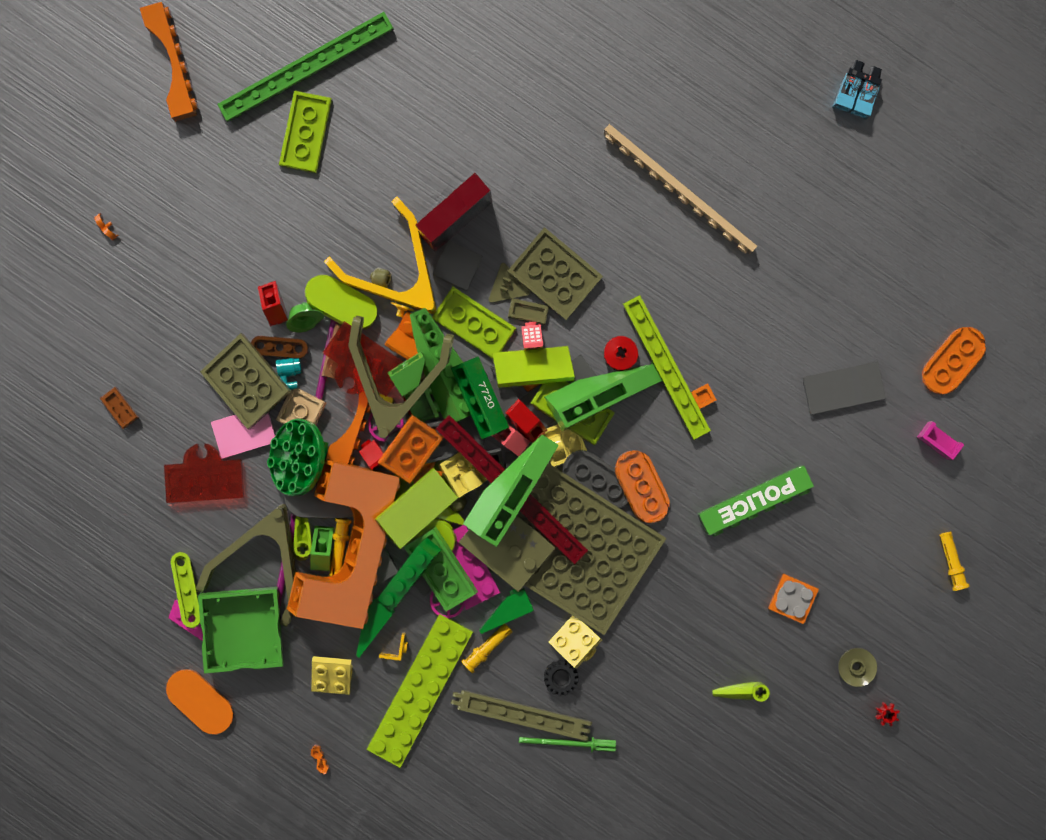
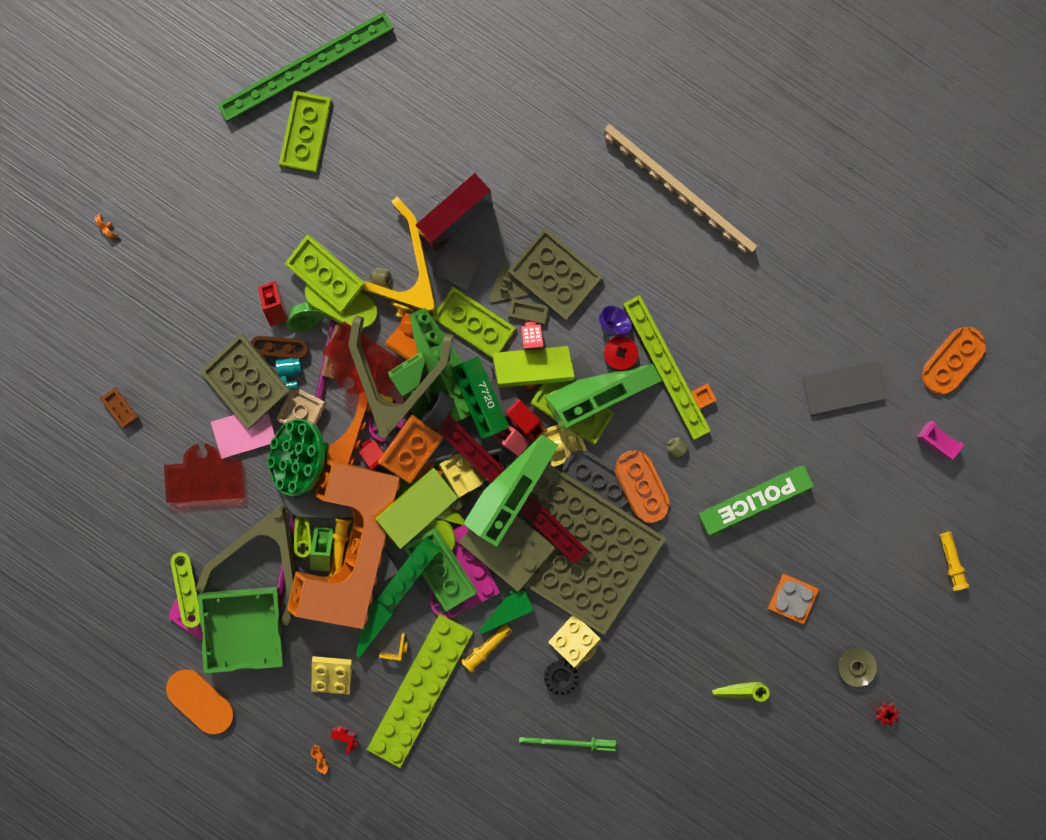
(179, 98): orange arch -> none
(325, 273): none -> lime tile
(341, 733): none -> red bracket
(438, 410): none -> black tyre
(522, 714): olive hinge -> none
(617, 319): none -> dark purple piece
(677, 447): none -> olive piece
(858, 83): hips -> none

